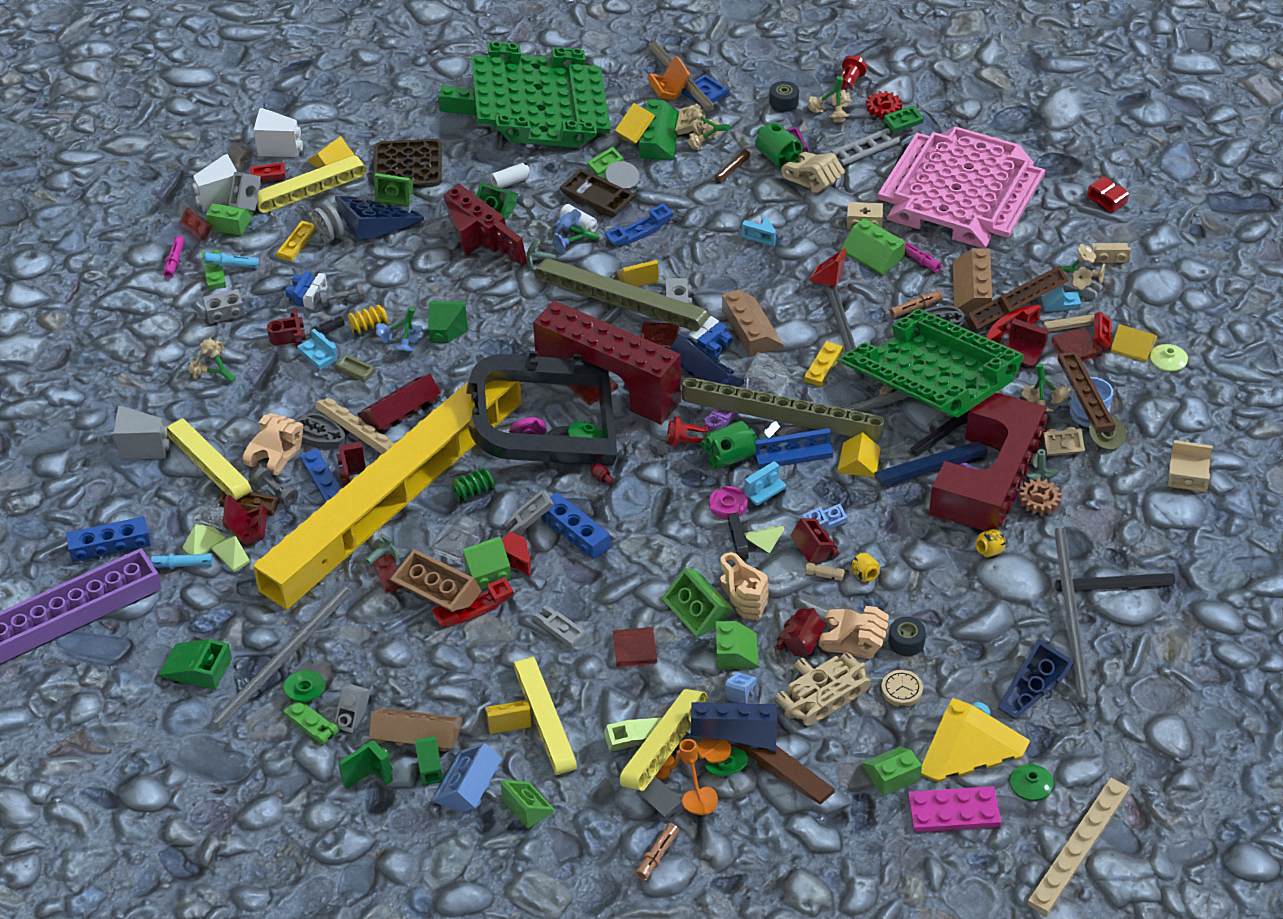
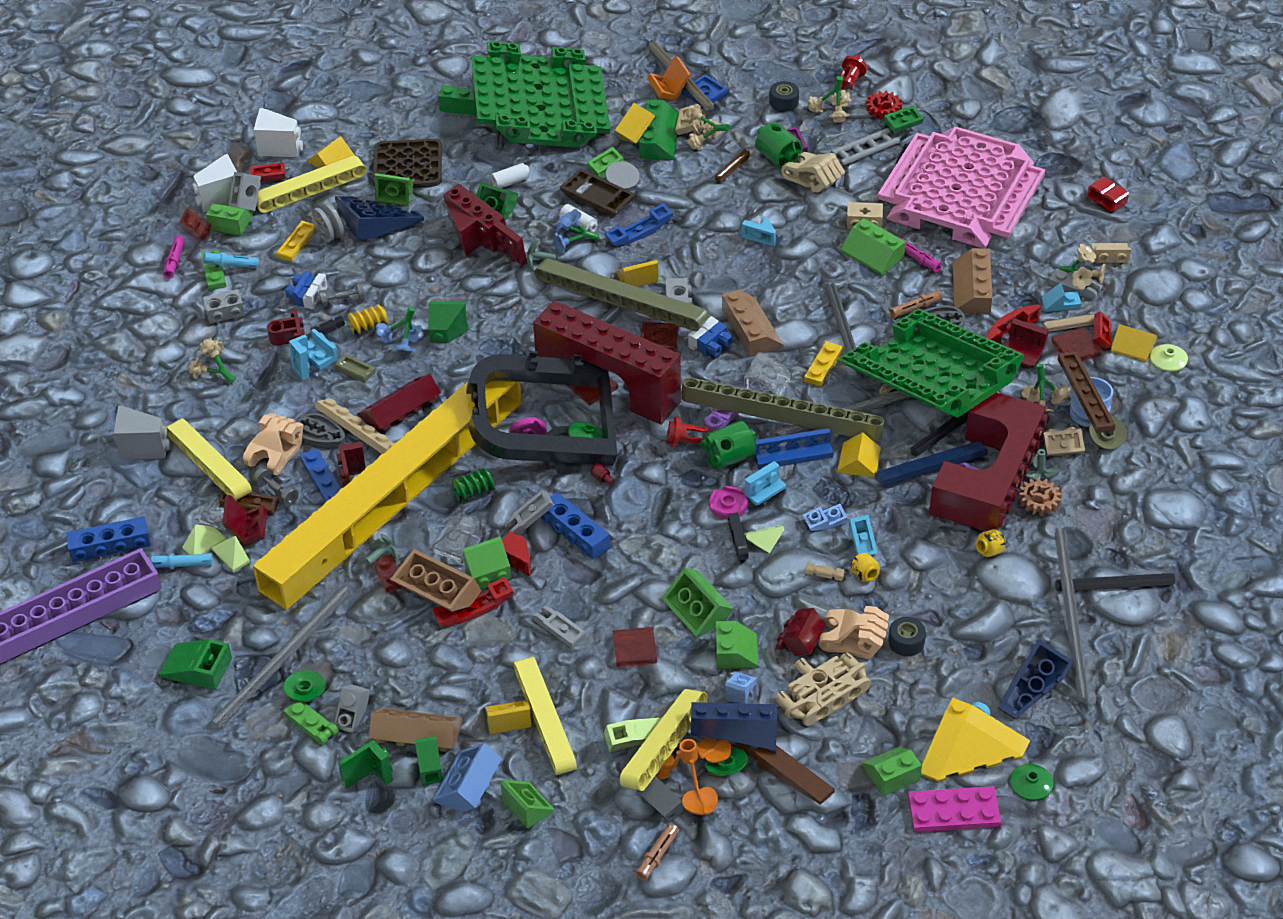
(300, 356): none -> medium azure bracket
(703, 365): dark blue wedge -> none
(750, 587): light nougat piece -> none
(767, 433): tile -> none
(813, 540): dark red brick -> none
(830, 270): red slope -> none
(862, 535): none -> medium azure slope
(902, 688): tan tile -> none
(1016, 298): reddish brown slope -> none
(1078, 846): tan plate -> none
(1190, 466): tan panel -> none

